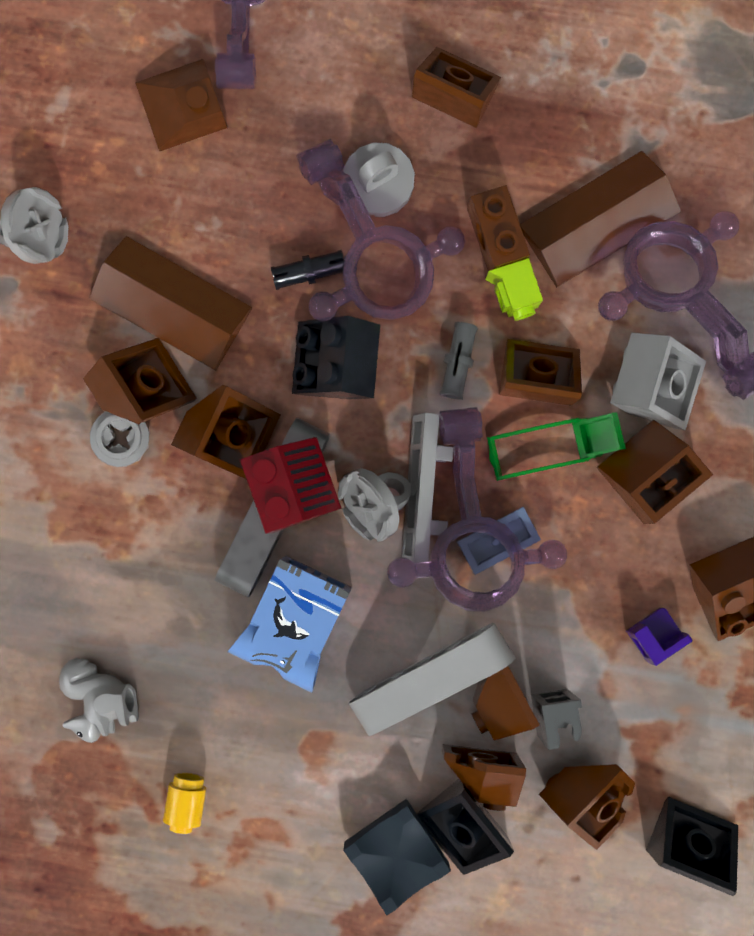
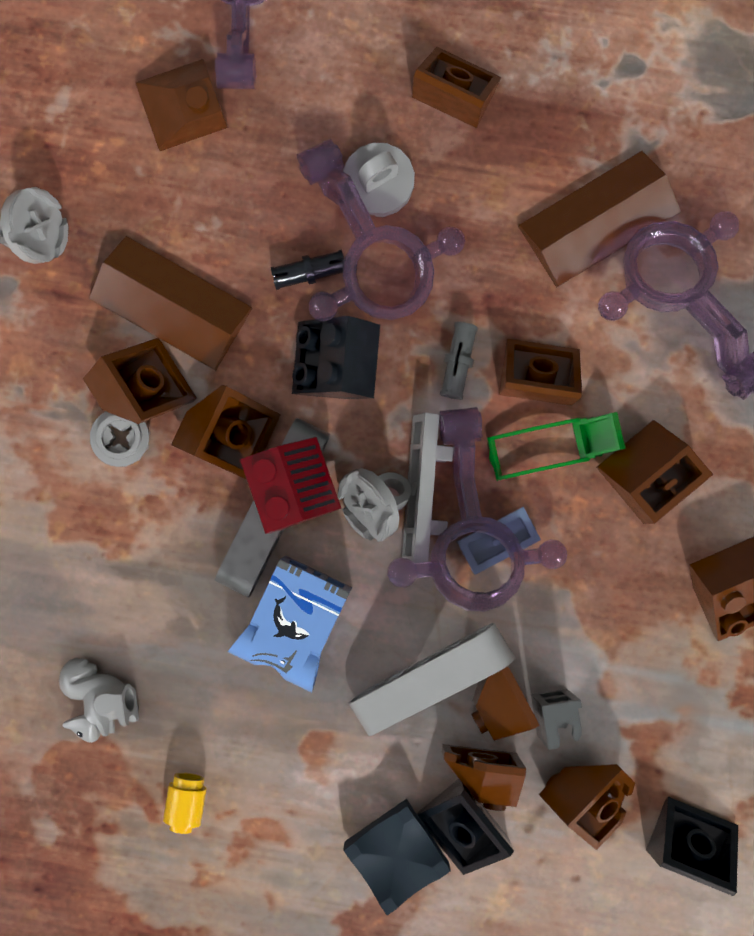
(497, 228): reddish brown brick -> none
(516, 289): lime window -> none
(658, 380): light grey slope -> none
(658, 637): dark purple panel -> none

